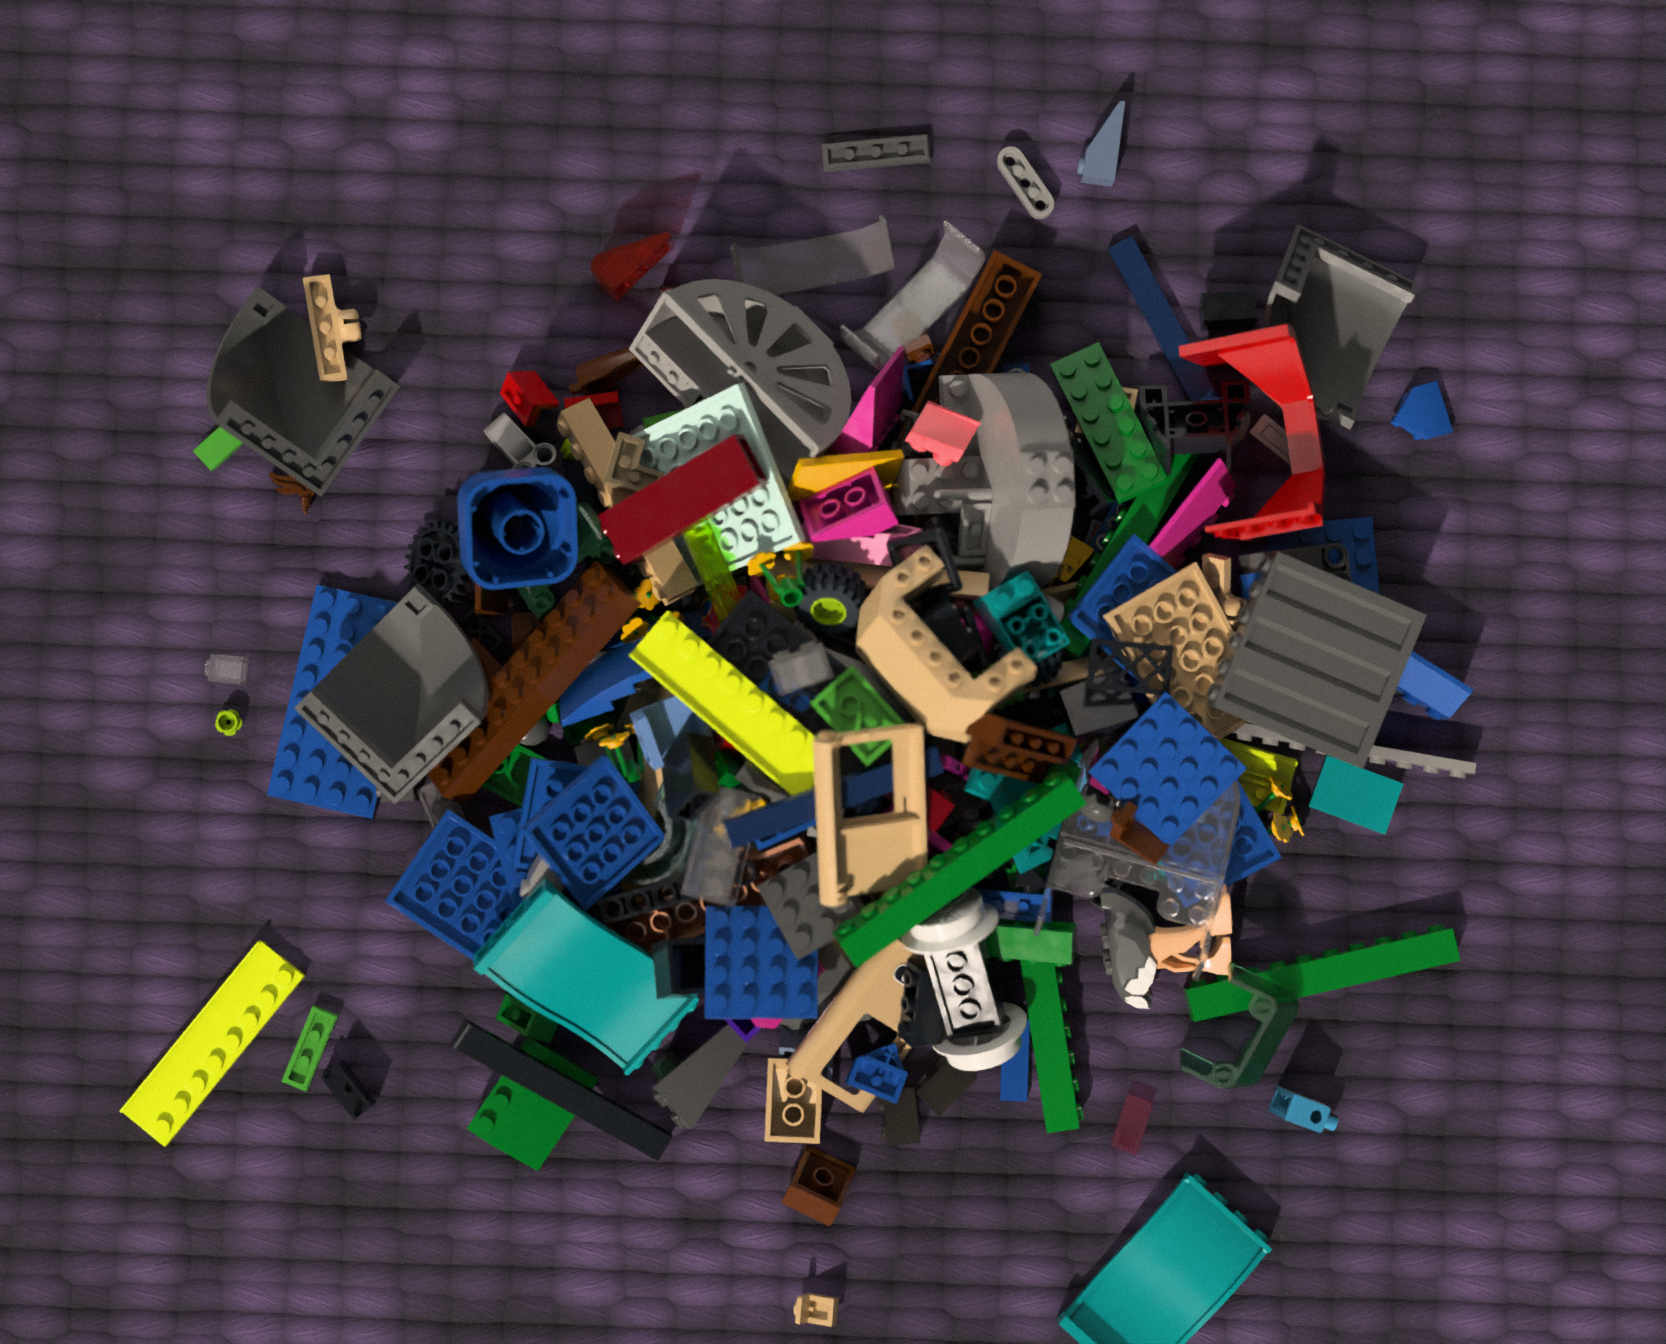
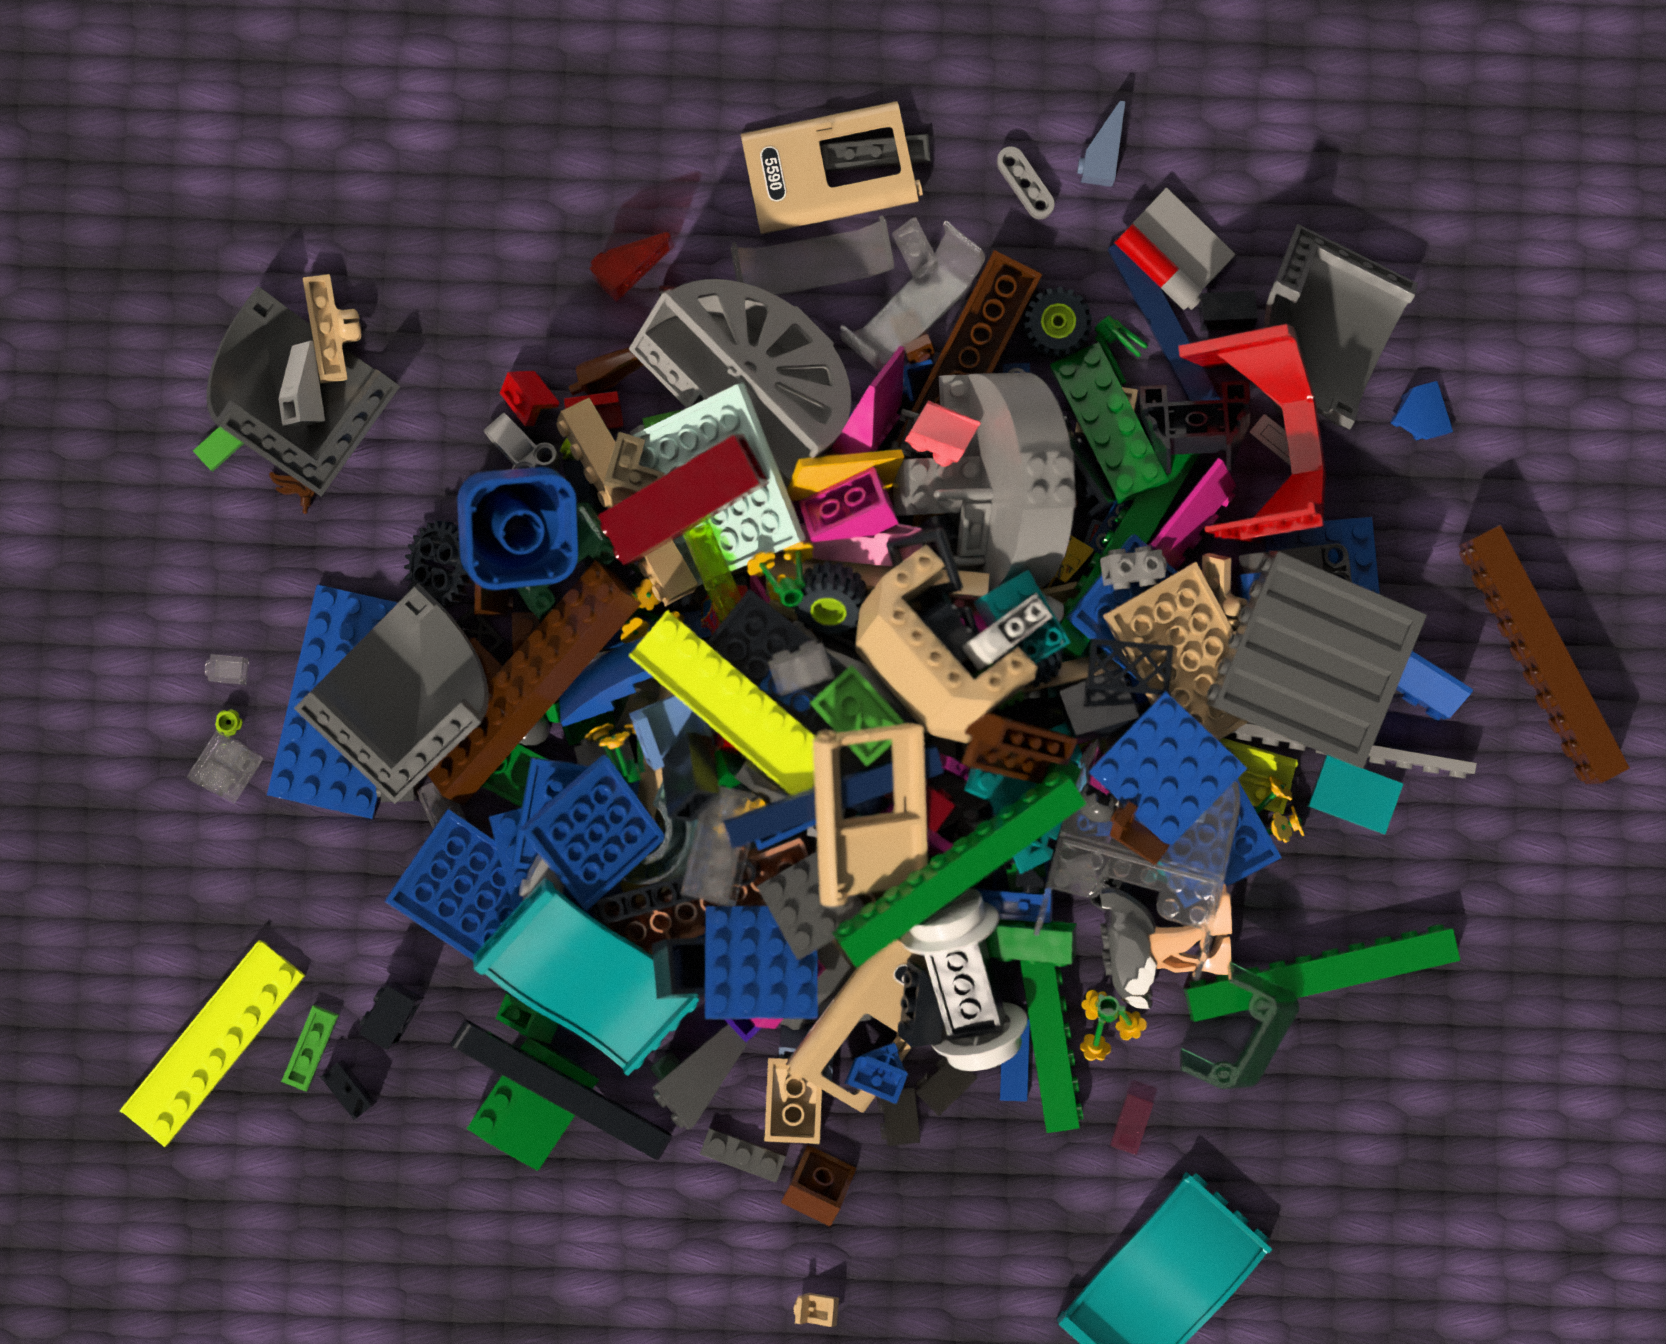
(225, 767): none -> clear plate
(300, 392): none -> white slope
(390, 1016): none -> black brick
(742, 1155): none -> dark grey plate
(791, 177): none -> tan piece
(915, 248): none -> clear slope
(1007, 632): none -> white slope
(1057, 322): none -> black wheel
(1107, 1010): none -> yellow plant
(1112, 330): none -> green plant
(1126, 568): none -> light grey brick
(1175, 249): none -> light grey door
(1302, 1110): dark azure torso -> none
(1543, 657): none -> reddish brown brick

